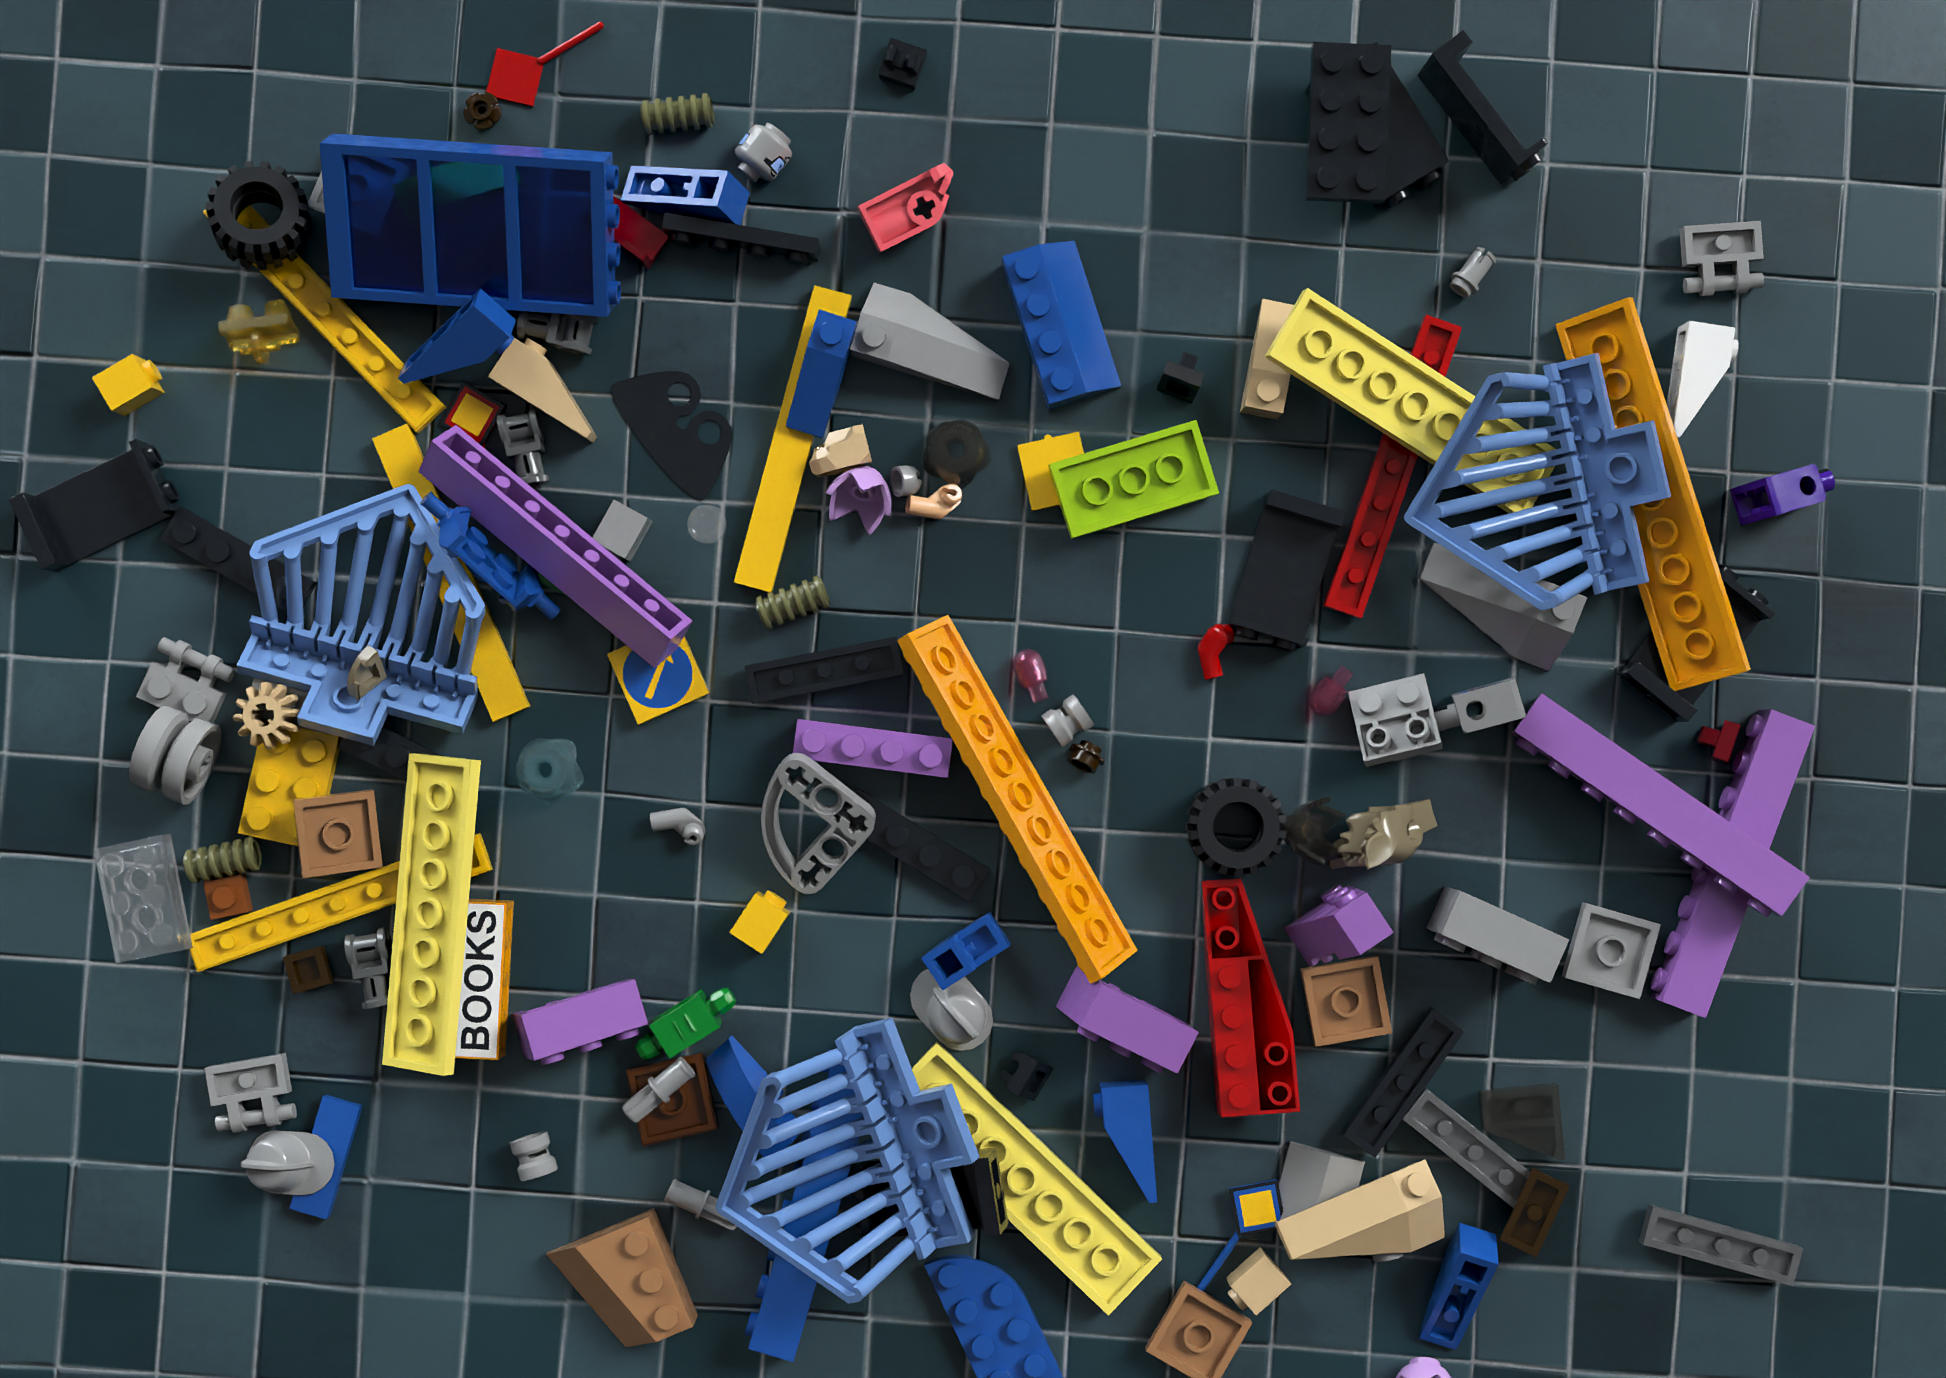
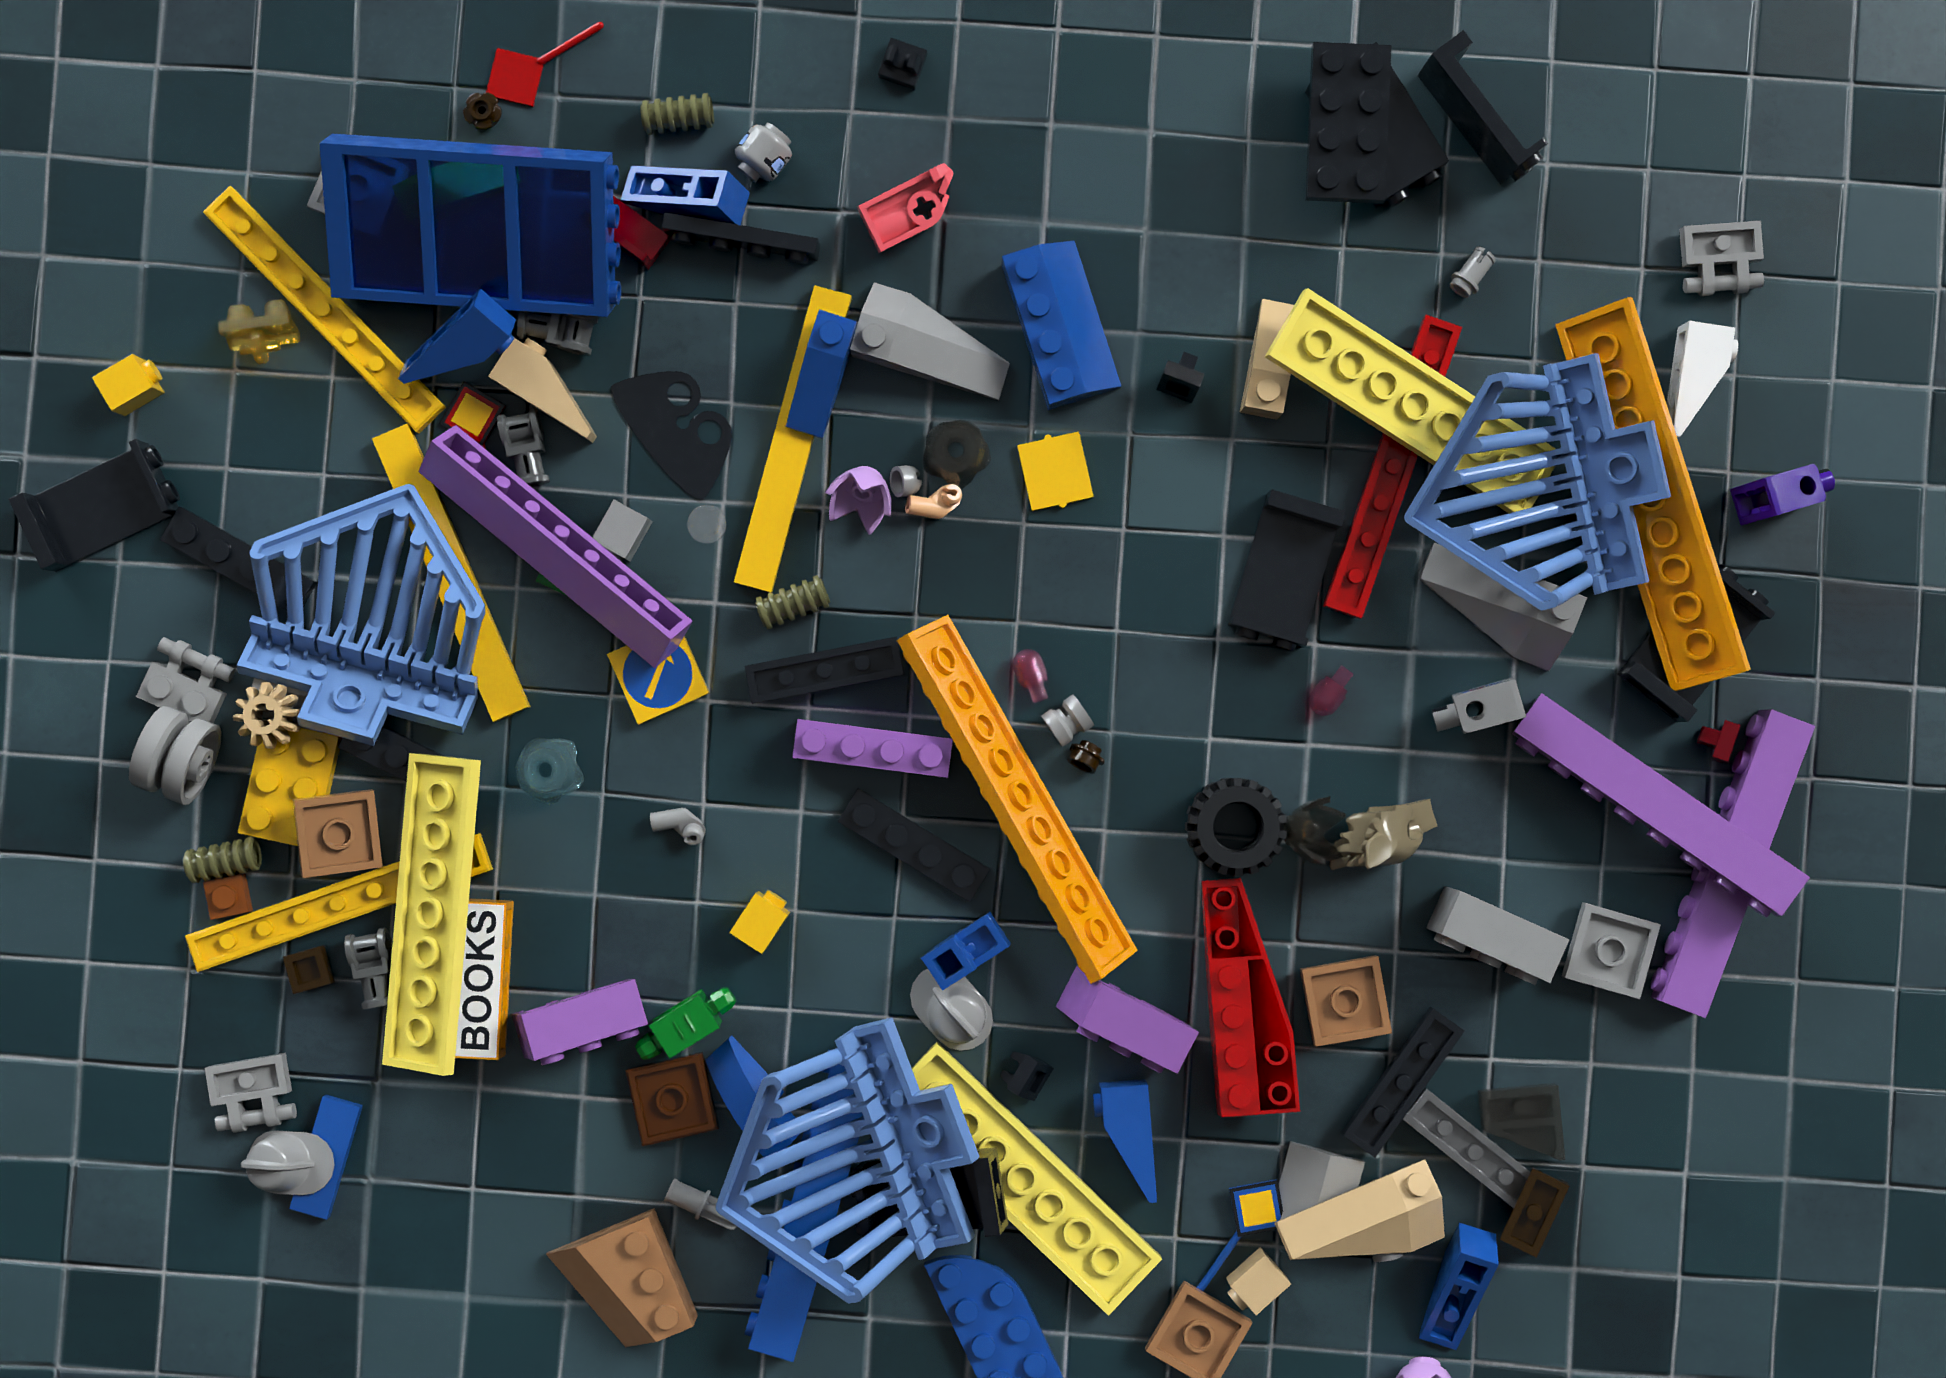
(143, 898): clear plate -> none
(254, 186): black tyre -> none
(365, 673): dark tan tile -> none
(488, 566): blue plate -> none
(536, 1164): light grey wheel -> none
(658, 1090): light grey axle -> none
(838, 827): light grey beam -> none
(841, 452): tan rock -> none
(1133, 479): lime plate -> none
(1211, 646): red arm -> none
(1341, 925): medium lavender wedge -> none
(1395, 720): light grey plate -> none
(1720, 1245): flat silver plate -> none

